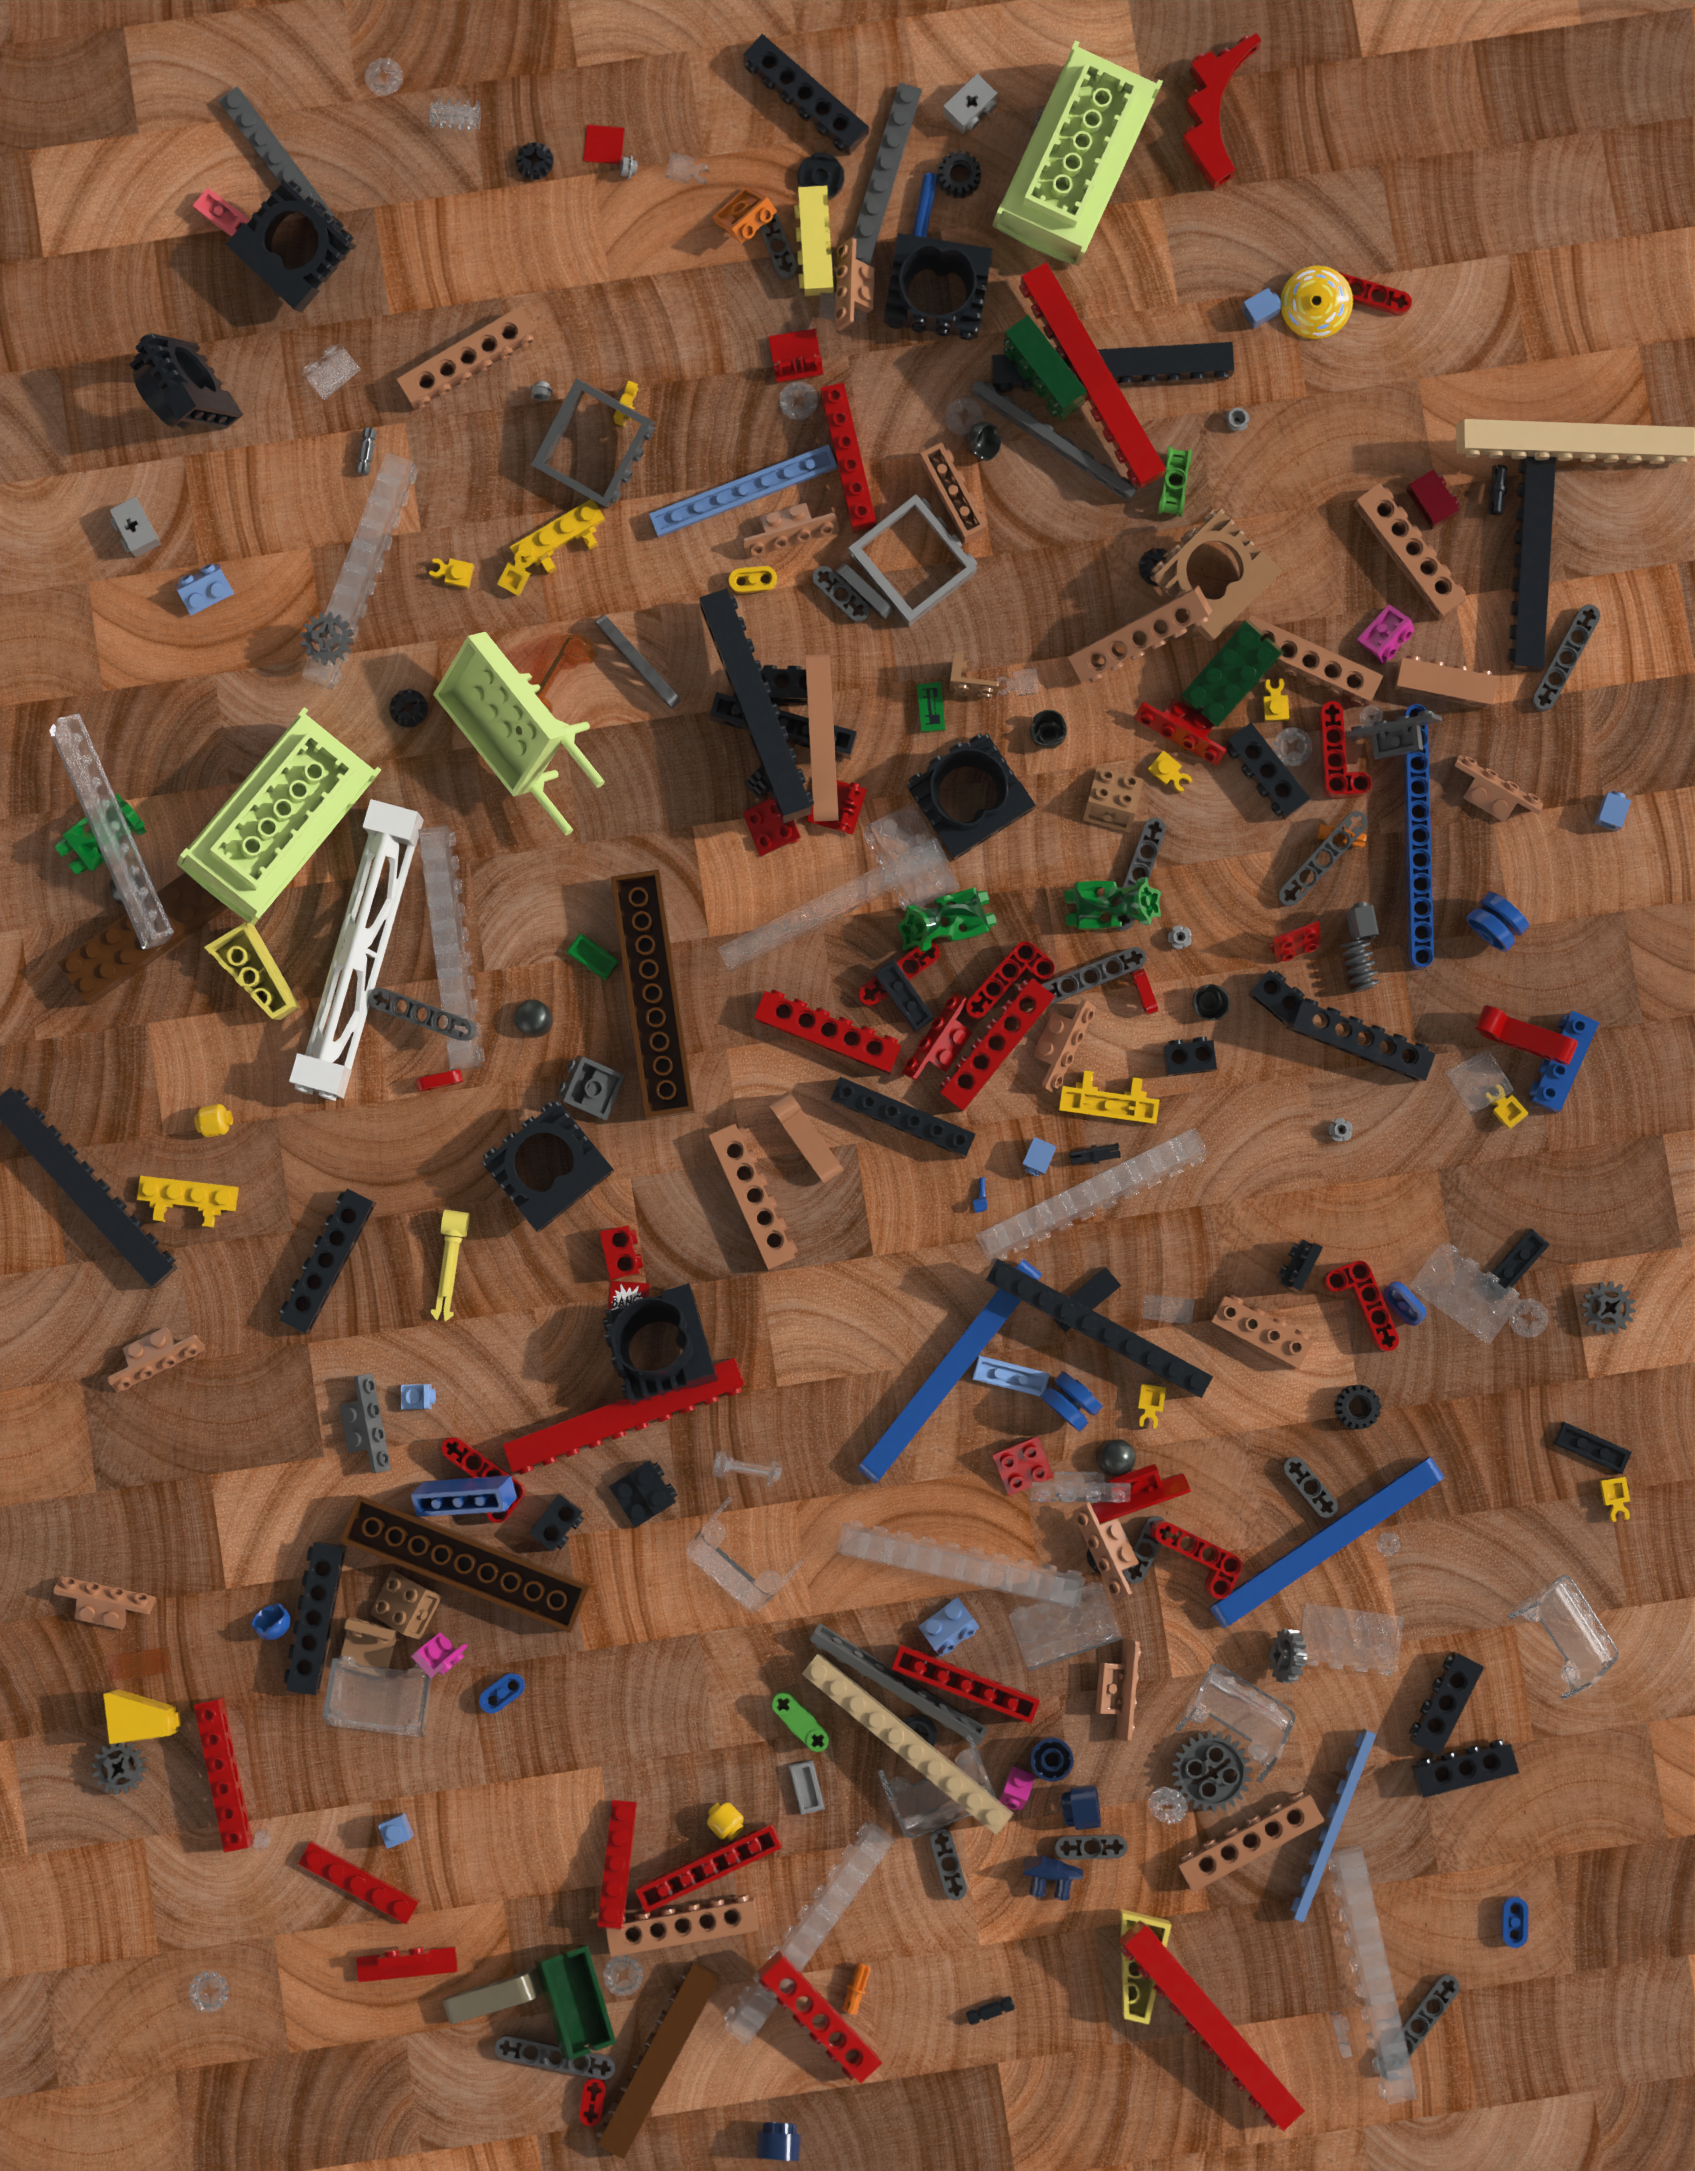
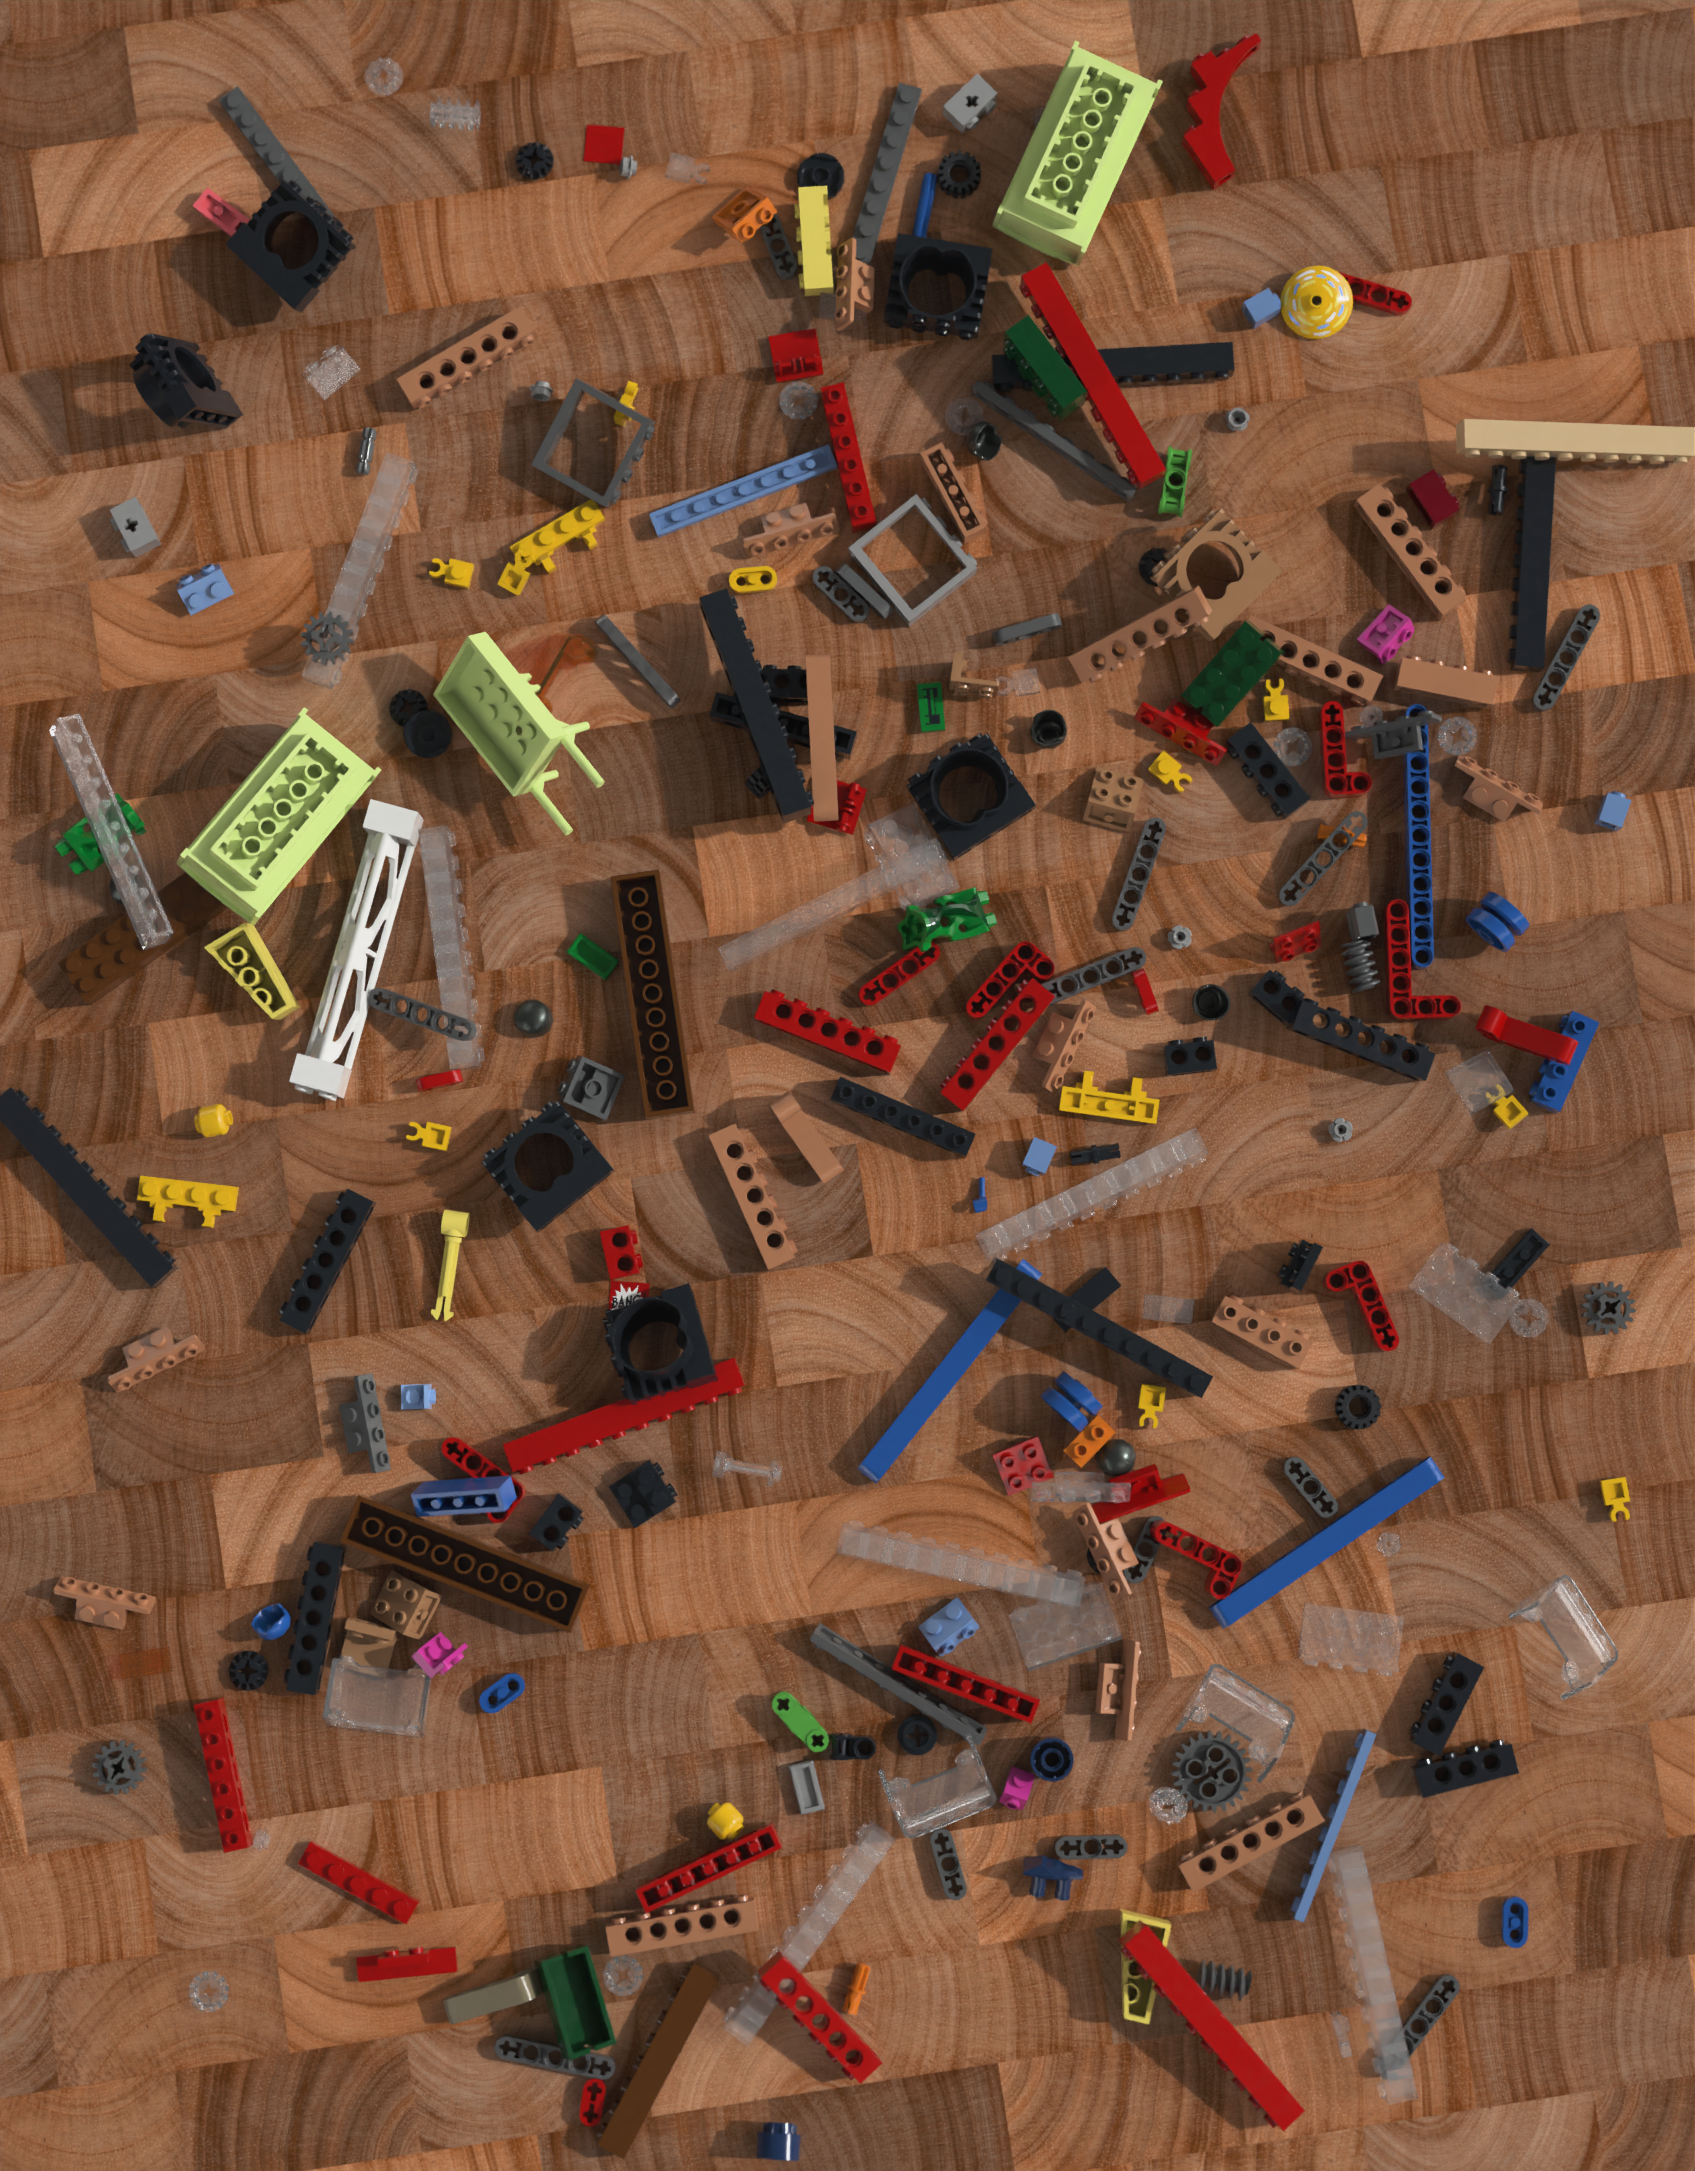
(138, 1717): yellow slope -> none
(256, 1662): none -> black gear
(396, 1830): medium blue brick -> none
(427, 733): none -> black tile
(434, 1136): none -> yellow plate
(617, 1864): red plate -> none
(747, 1591): clear windscreen -> none
(766, 51): black brick -> none
(768, 829): red hinge -> none
(850, 1747): none -> black piece
(904, 995): black tile -> none
(908, 1744): tan brick -> none
(942, 1041): red bracket -> none
(990, 2010): black axle -> none
(1010, 1376): light blue tile -> none
(1026, 629): none -> dark grey beam
(1081, 1807): dark blue piece -> none
(1088, 1441): none -> orange brick
(1092, 907): green hips -> none
(1224, 1980): none -> dark grey piece
(1287, 1656): dark grey gear -> none
(1404, 973): none -> red beam
(1404, 1303): blue plate -> none
(1468, 734): none -> clear gear
(1592, 1447): black tile -> none

